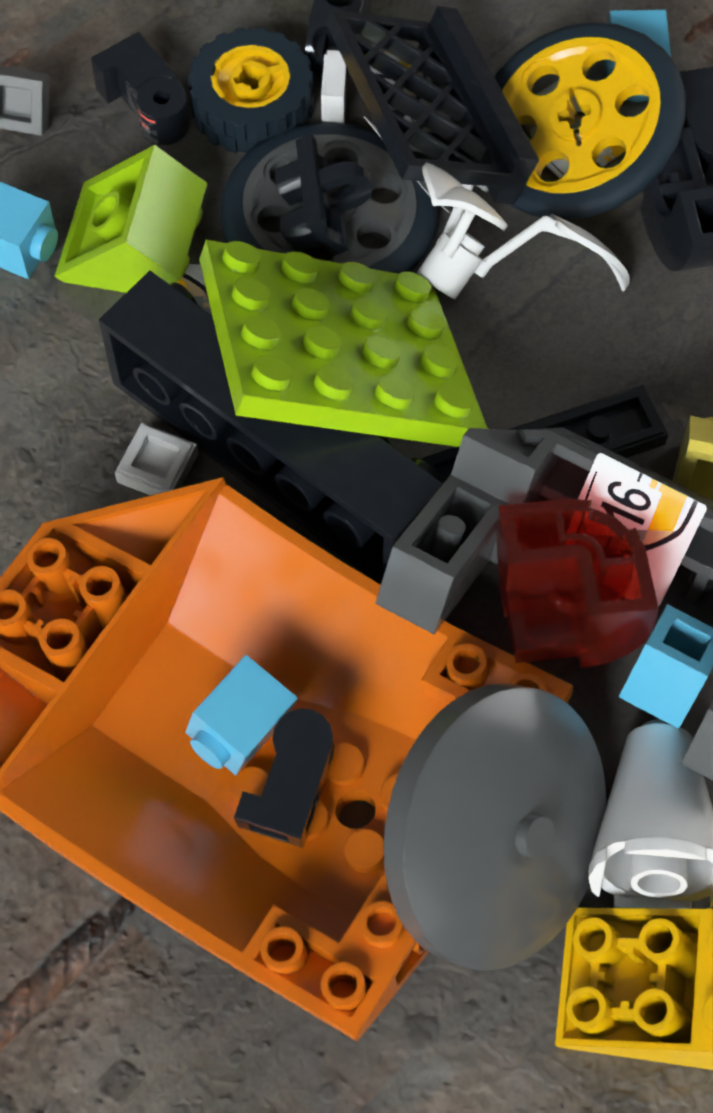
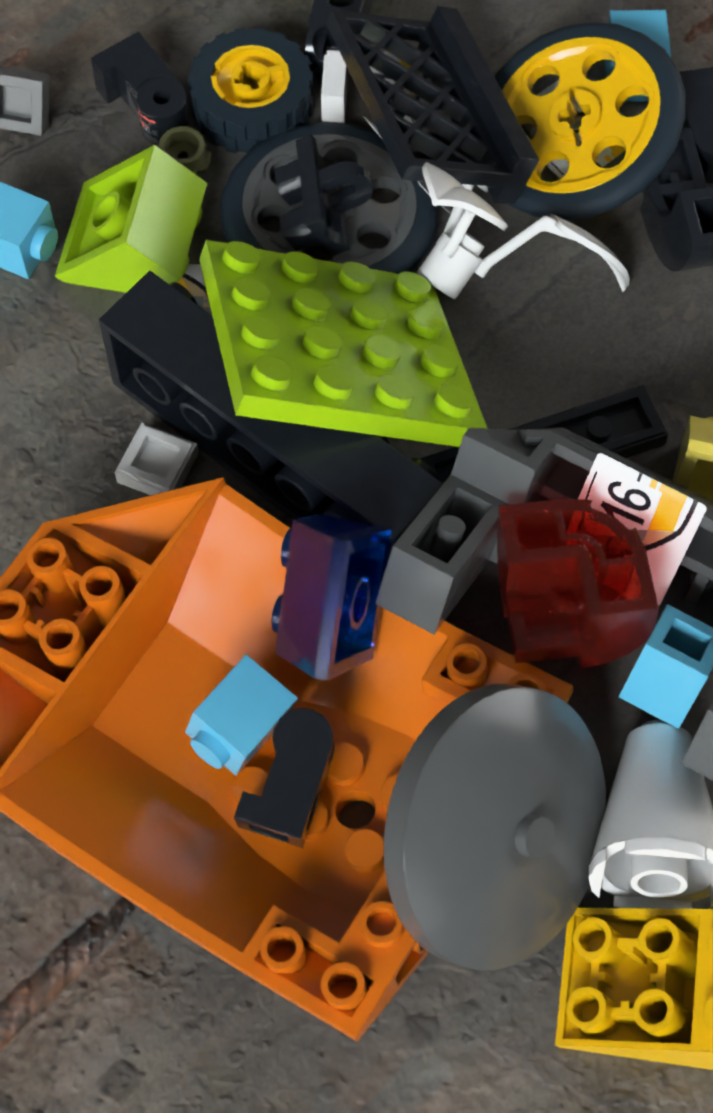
(188, 143): none -> olive plate
(329, 594): none -> clear blue slope

